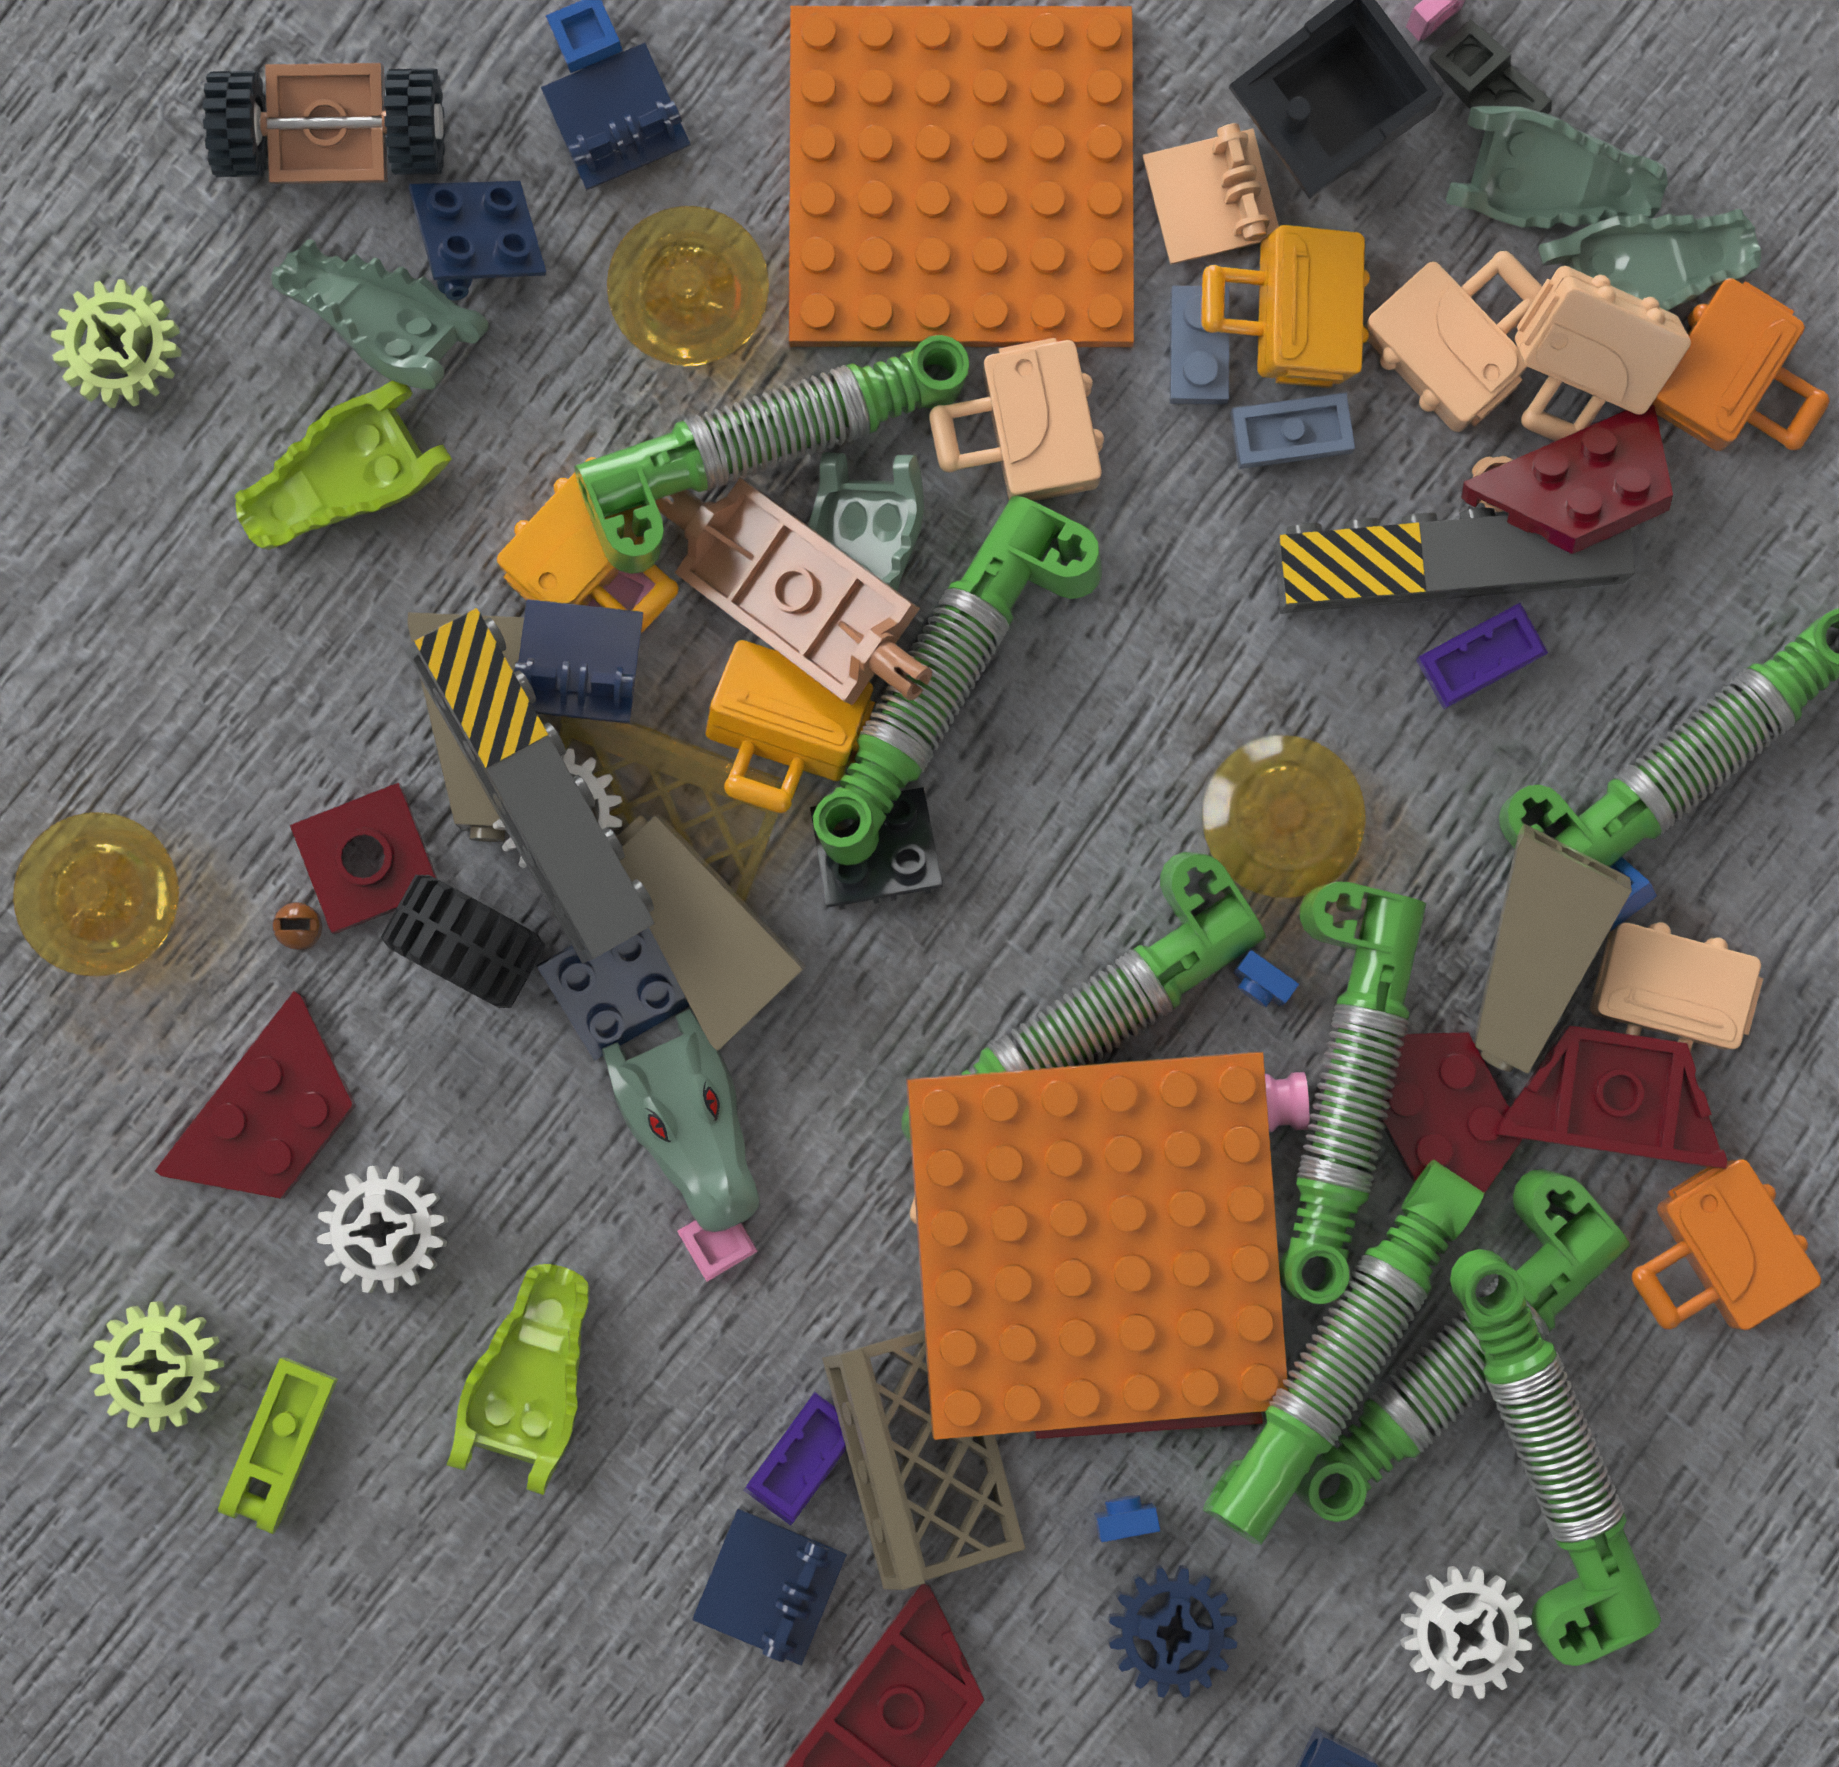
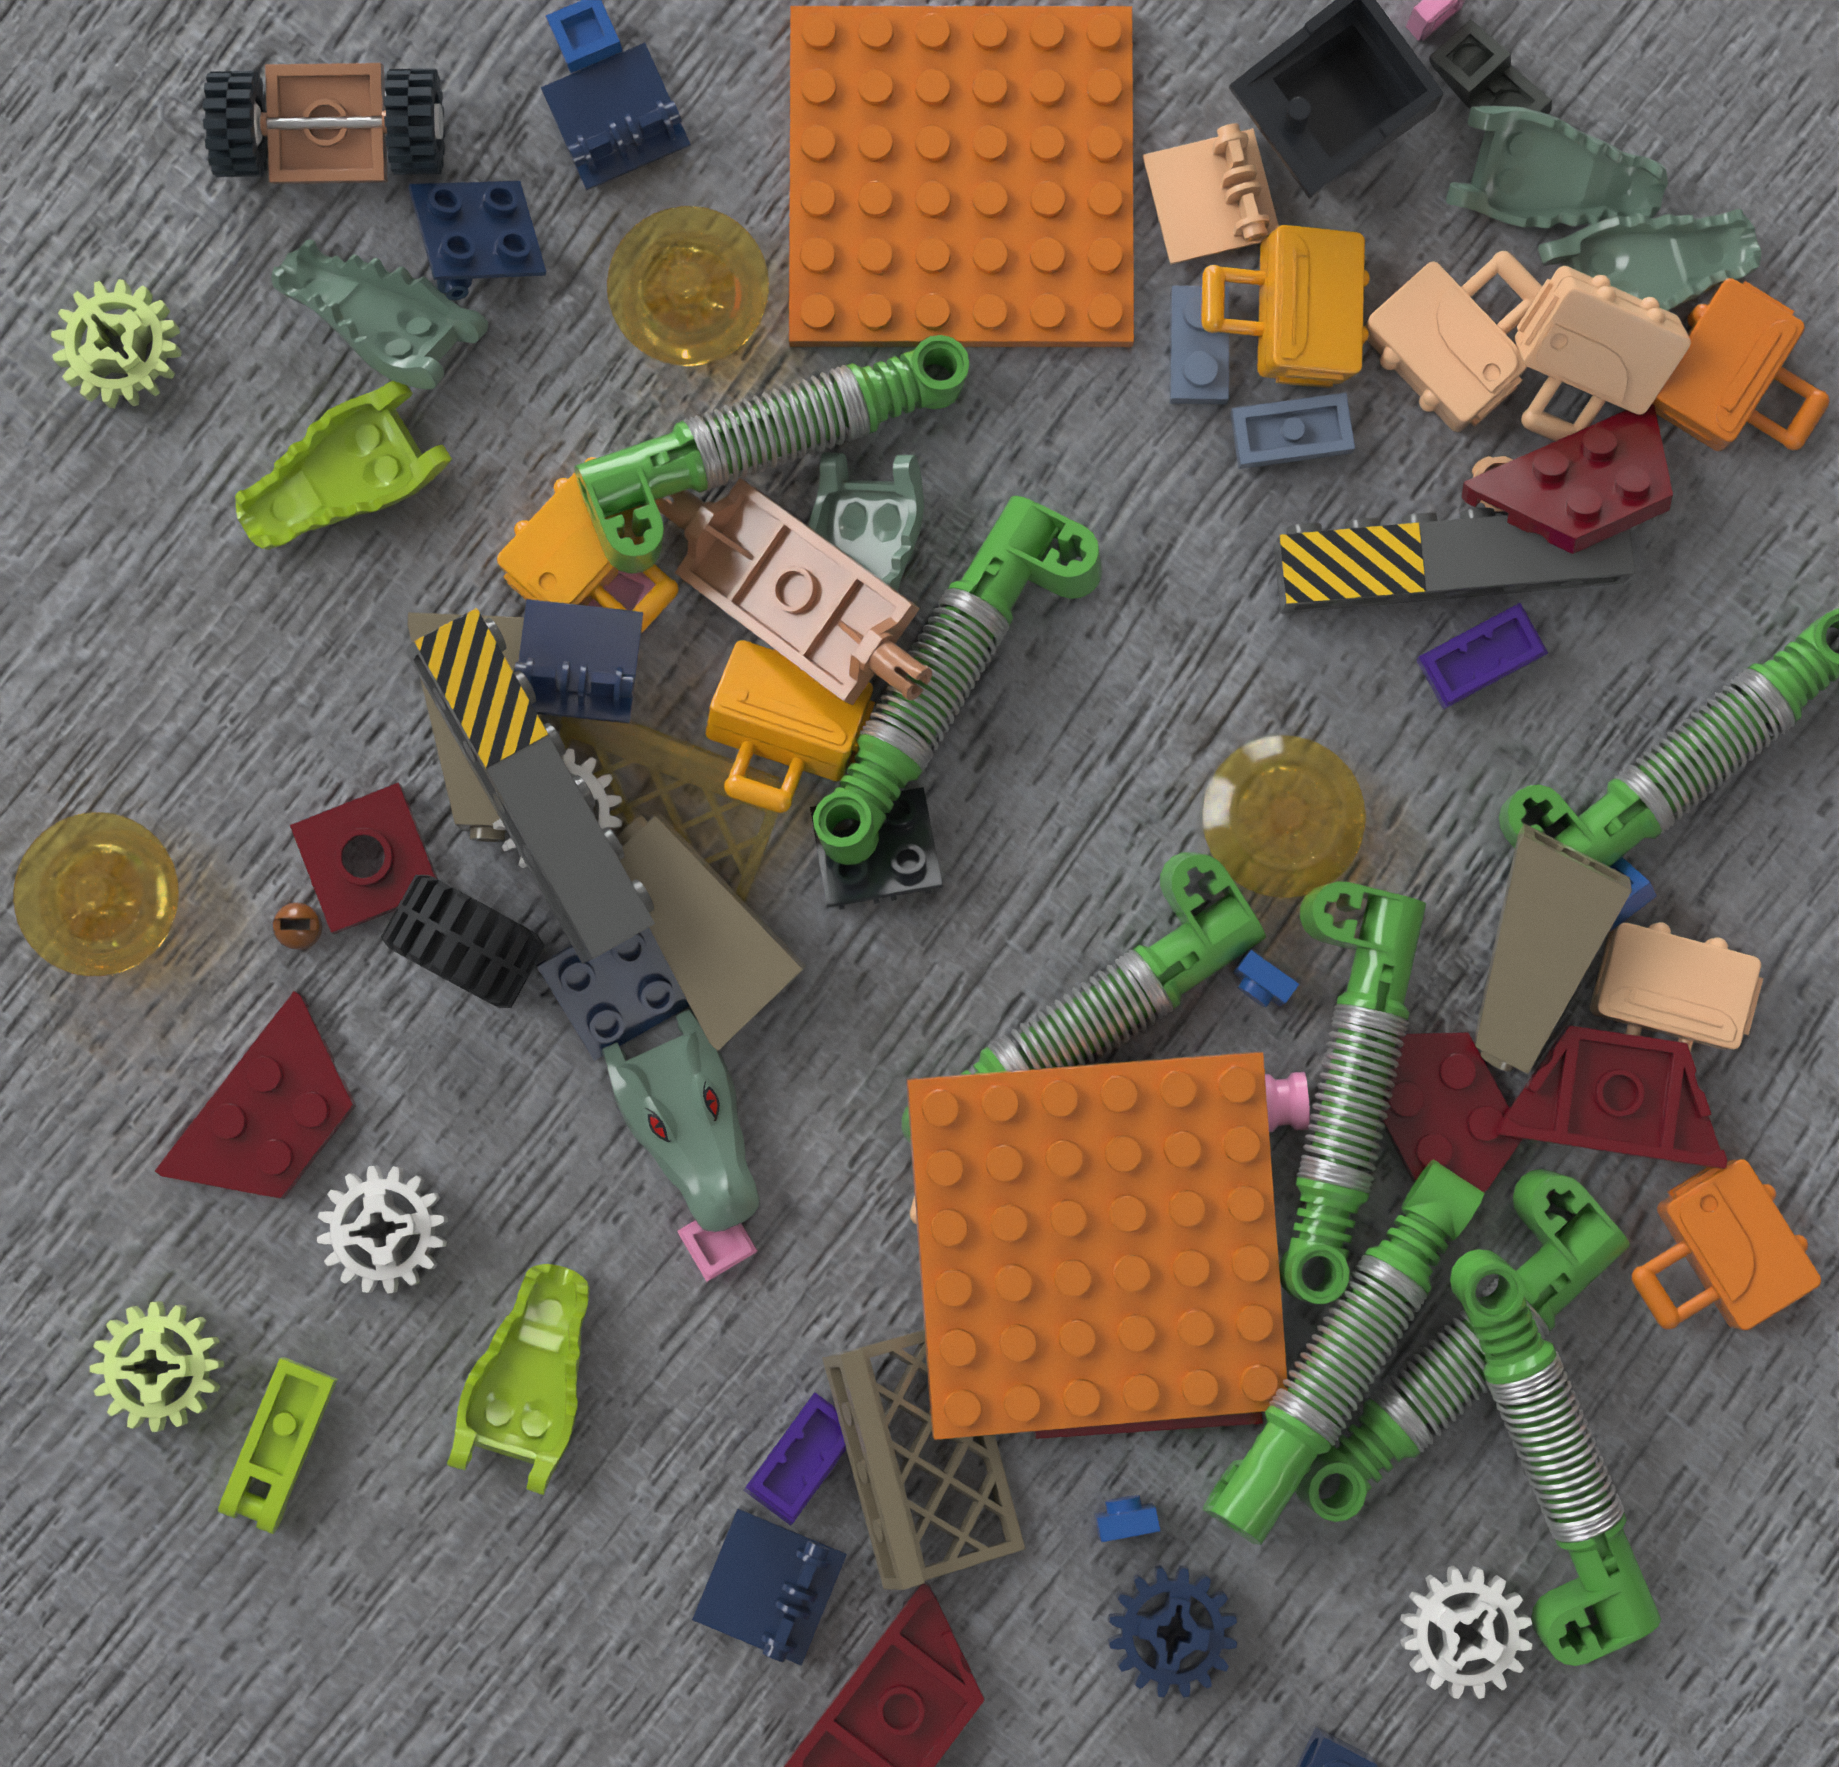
(1037, 421): light nougat piece -> none

